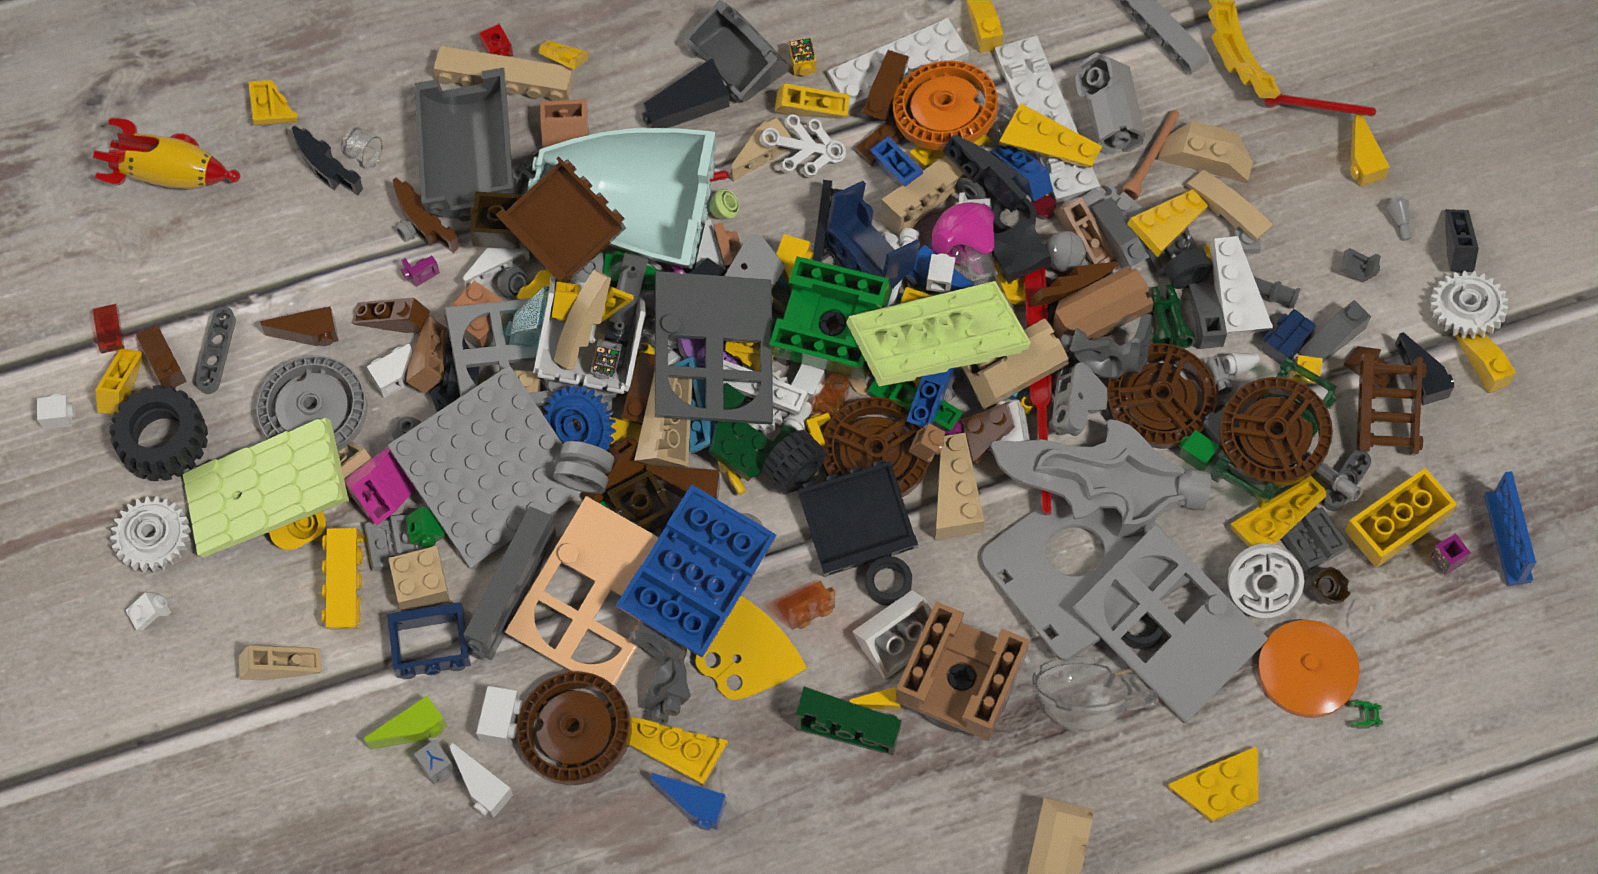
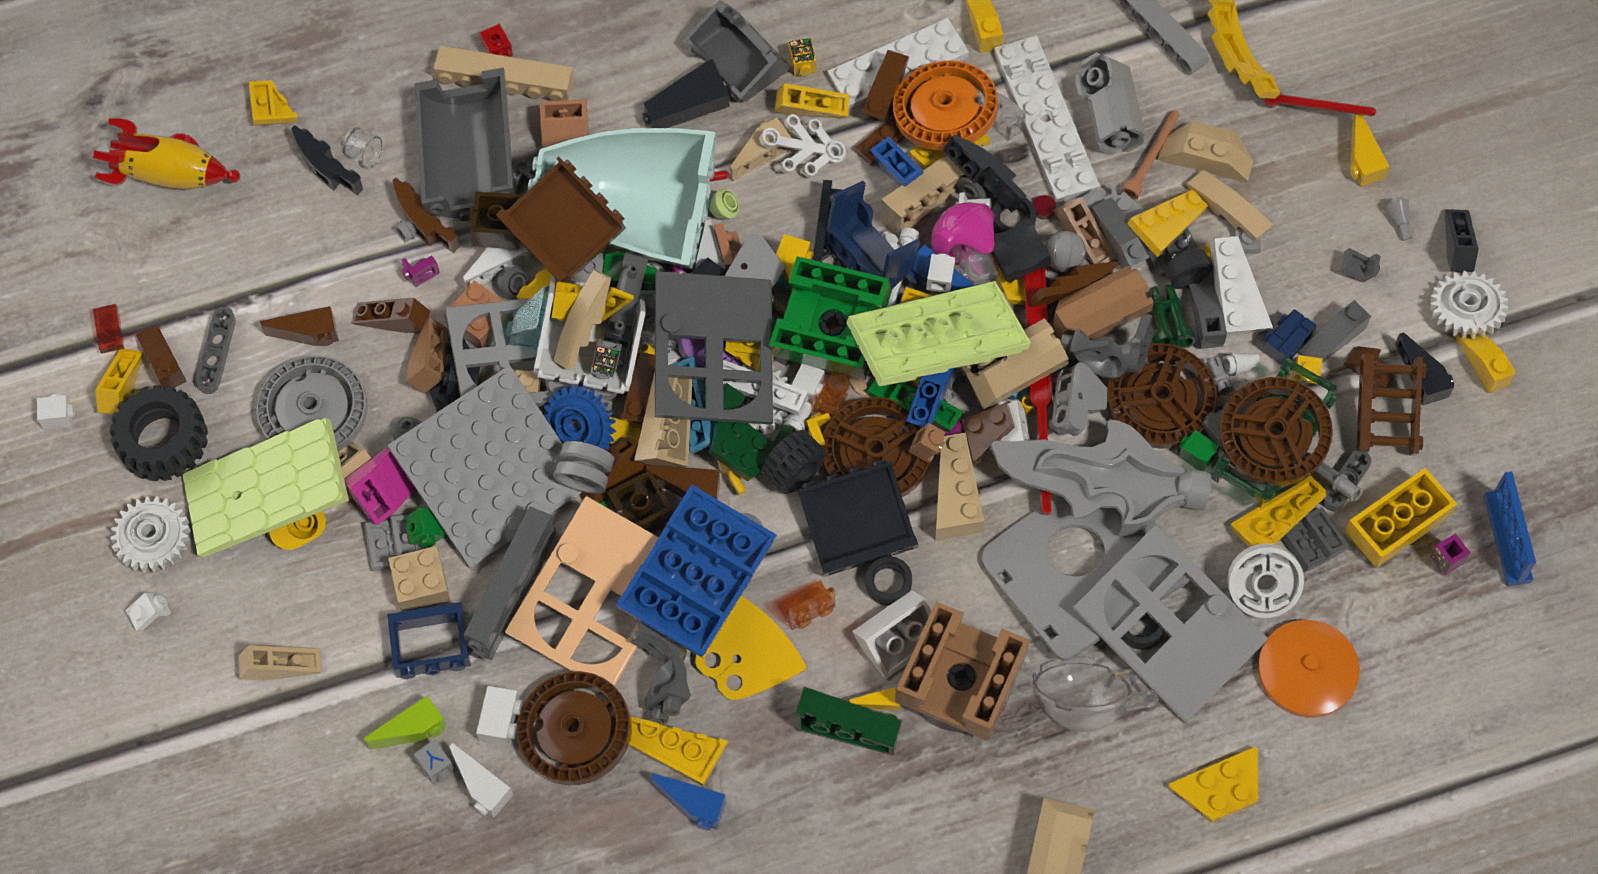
(342, 578): yellow wedge -> none
(391, 371): white slope -> none
(564, 54): yellow wing -> none
(1030, 174): blue slope -> none
(1044, 136): yellow wing -> none
(1278, 292): dark grey pin -> none
(1330, 586): dark brown hair -> none
(1365, 705): green piece -> none

